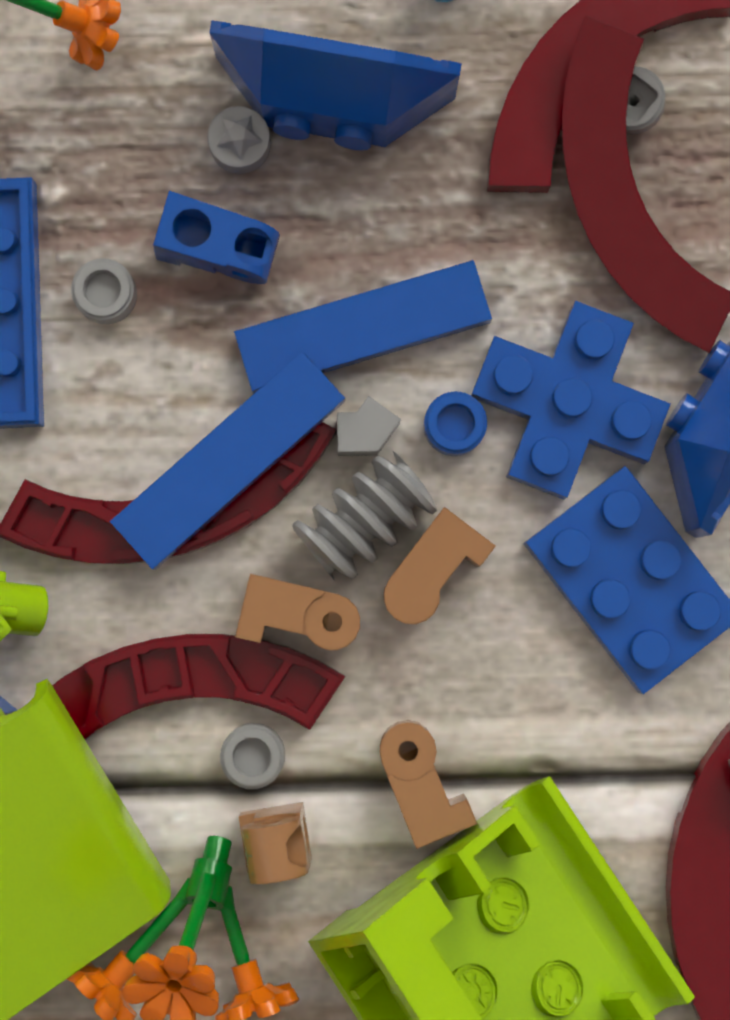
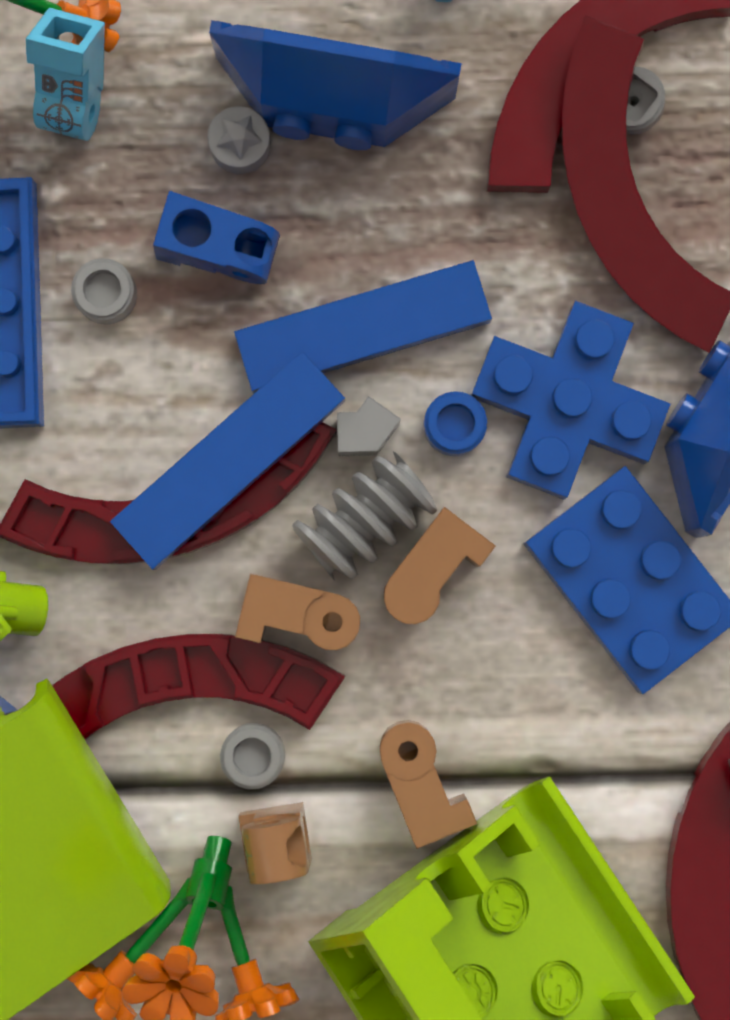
(67, 74): none -> medium azure leg

